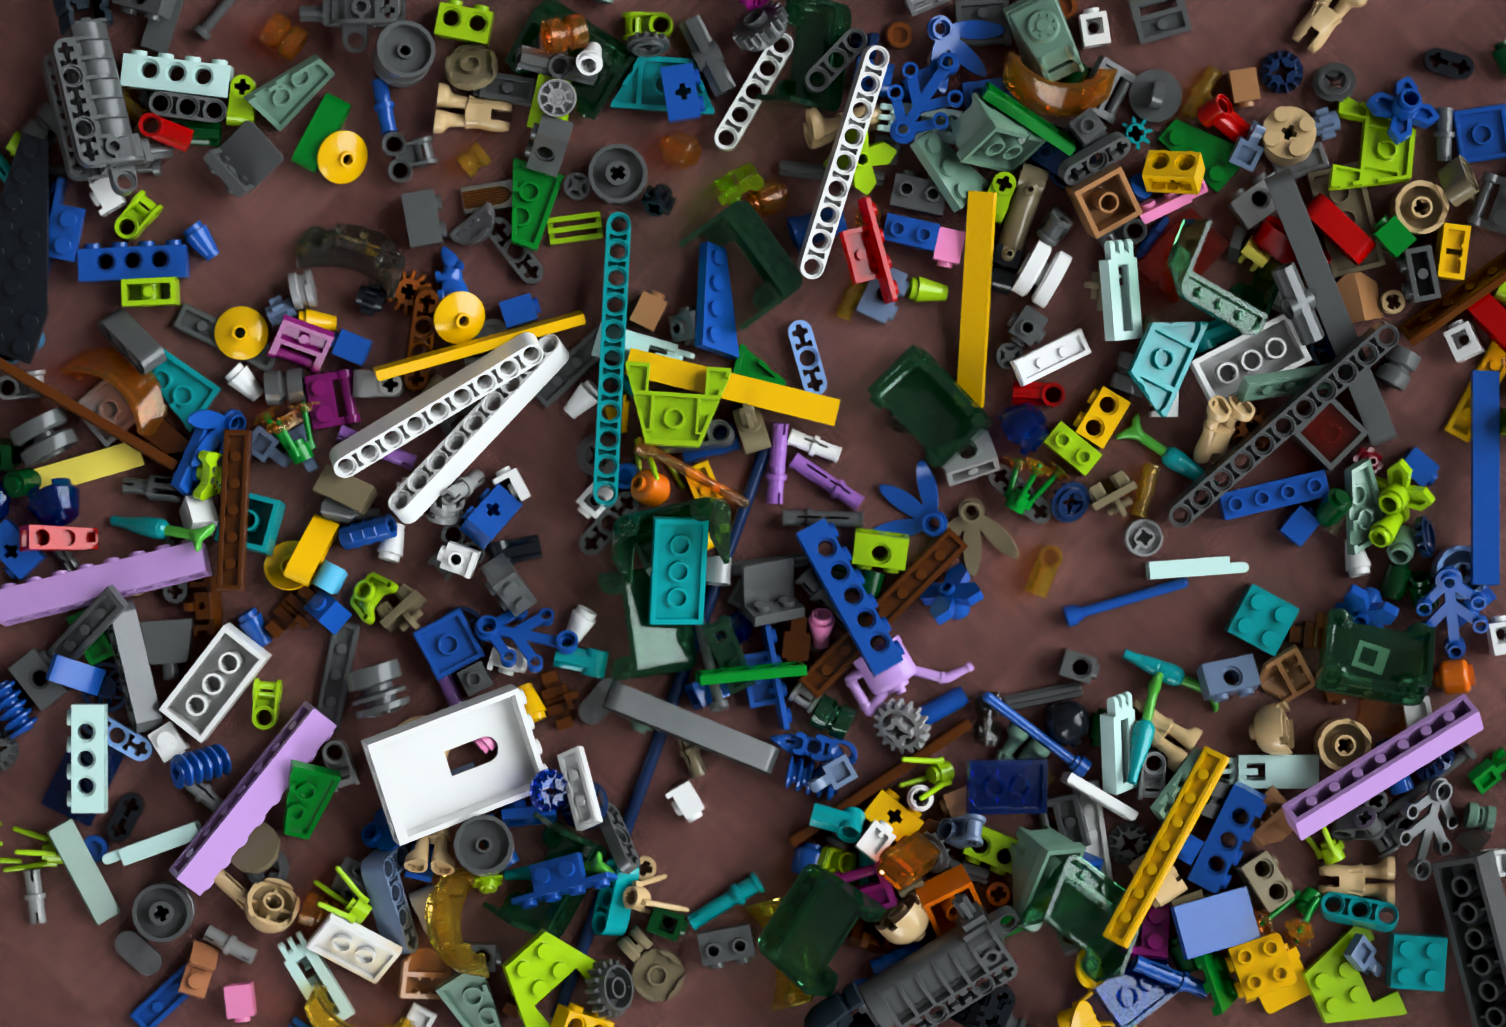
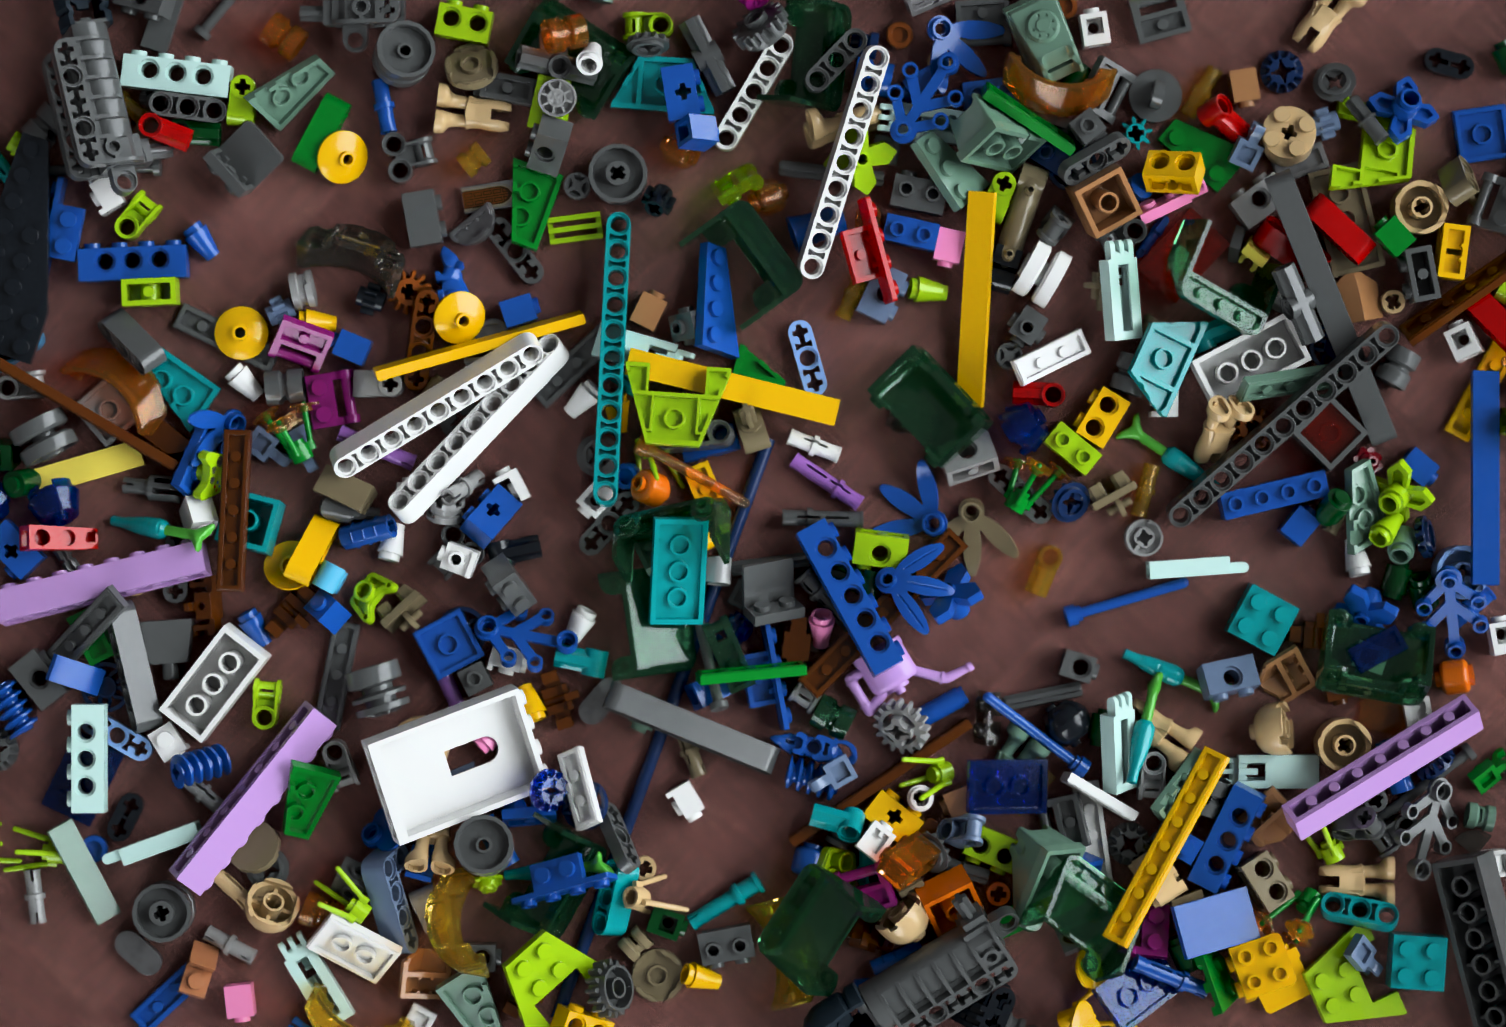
(696, 132): none -> blue brick
(699, 977): none -> yellow cone
(777, 463): medium lavender pin -> none
(921, 585): none -> blue plant
(1367, 120): none -> dark grey axle
(1377, 649): none -> clear blue tile
(1444, 134): dark grey pin -> none

